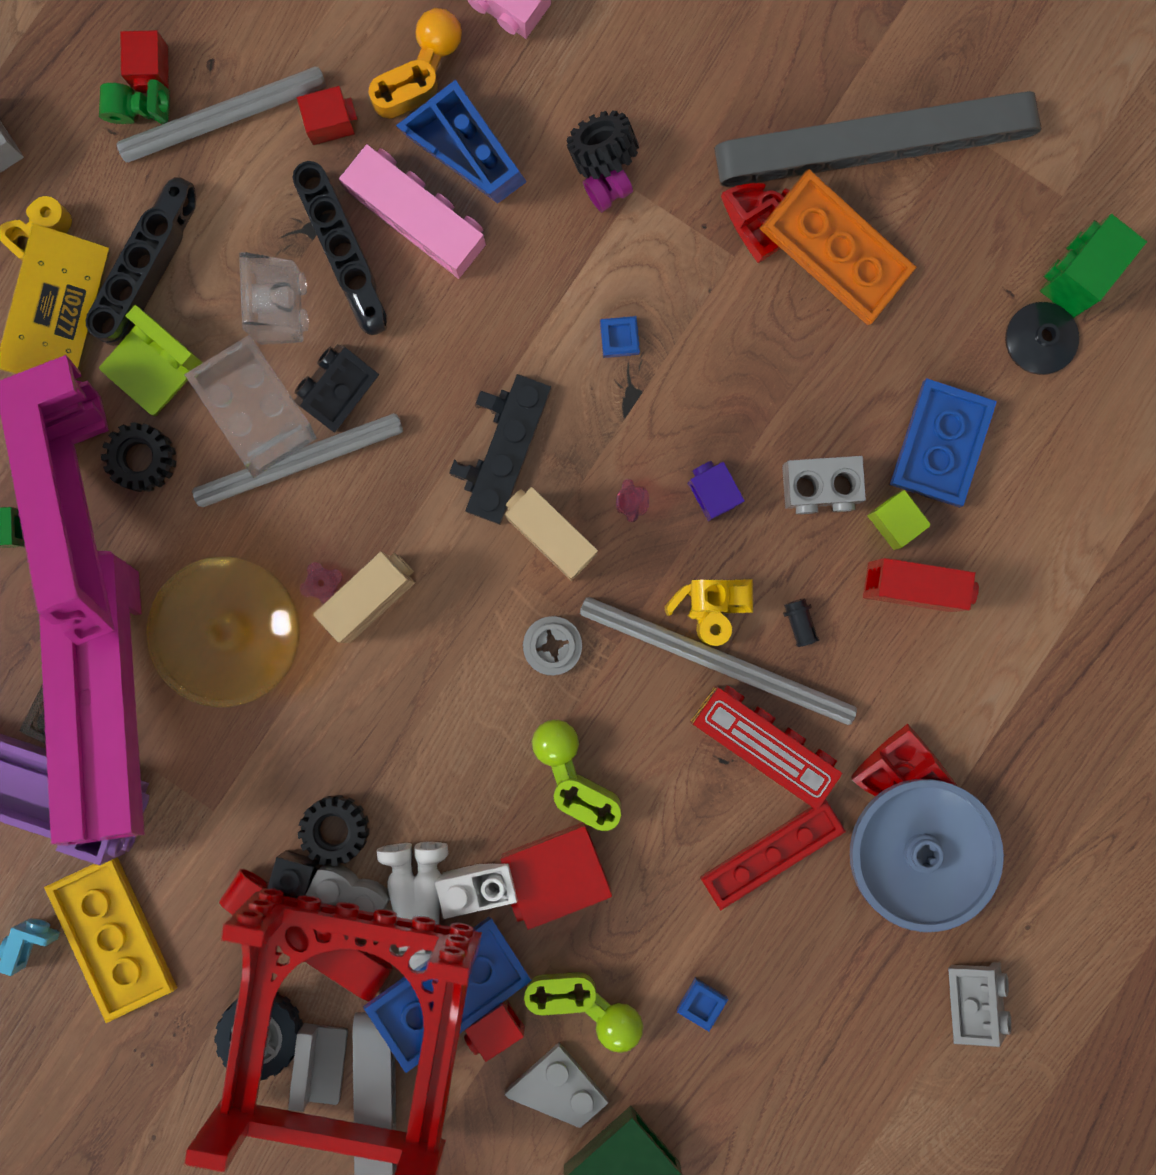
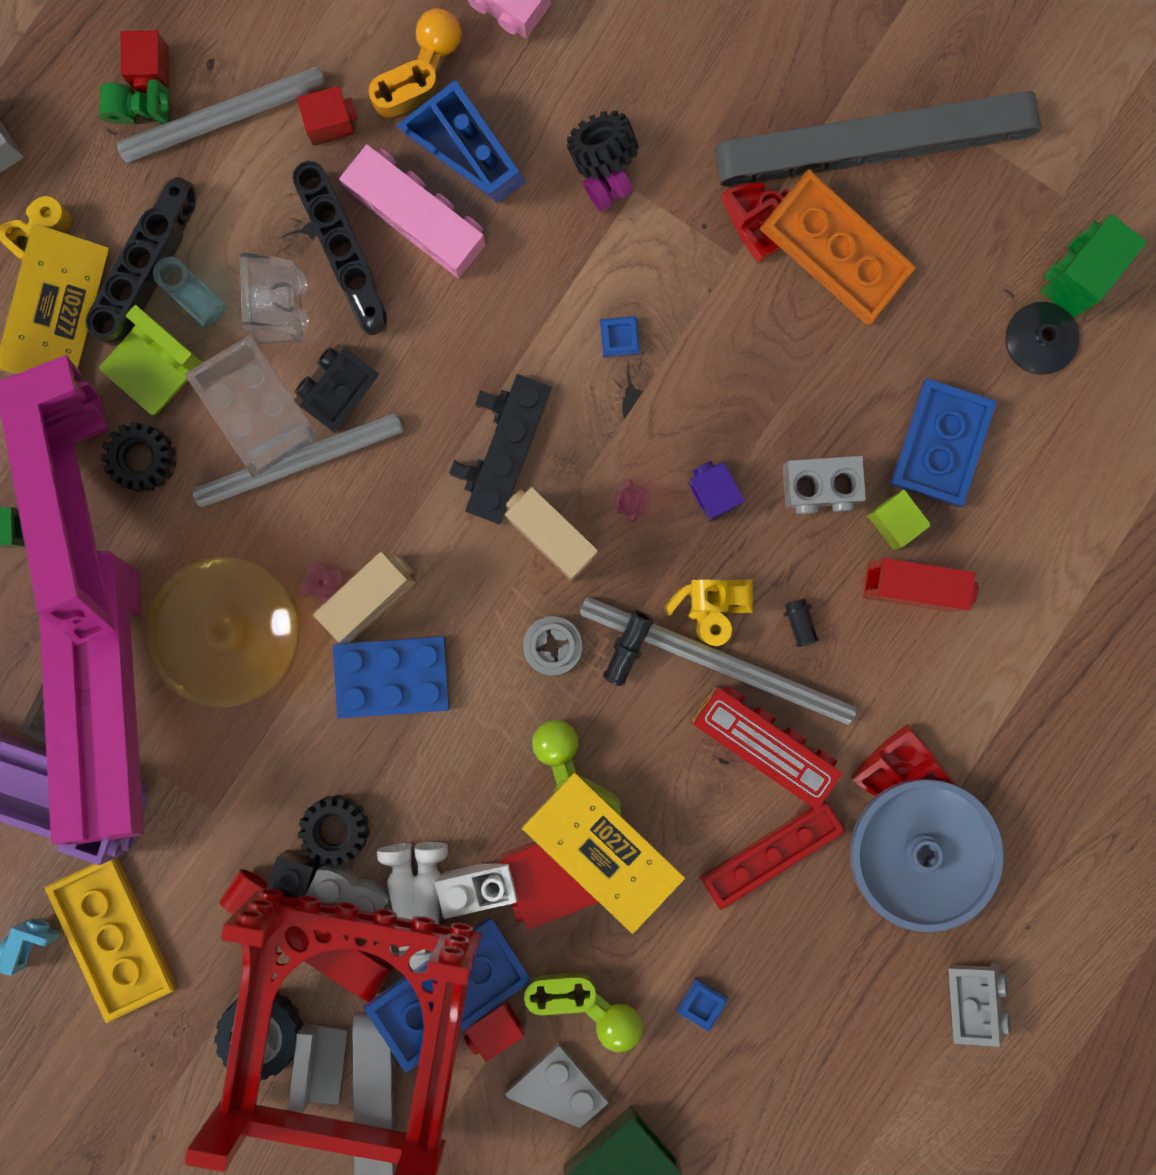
(189, 292): none -> clear light blue piece
(391, 677): none -> blue plate
(603, 852): none -> yellow tile
(628, 648): none -> black pin

